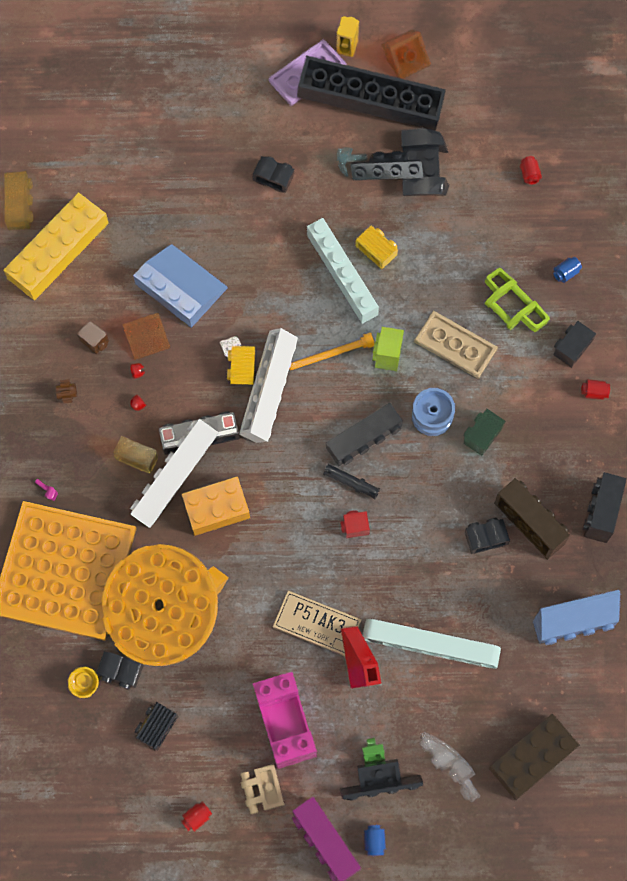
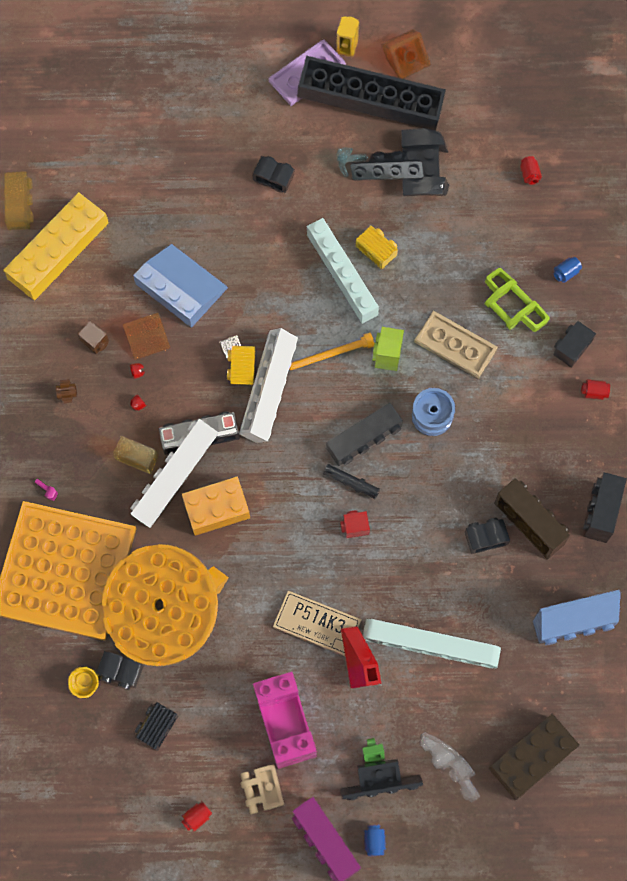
(484, 431): clear green brick -> none

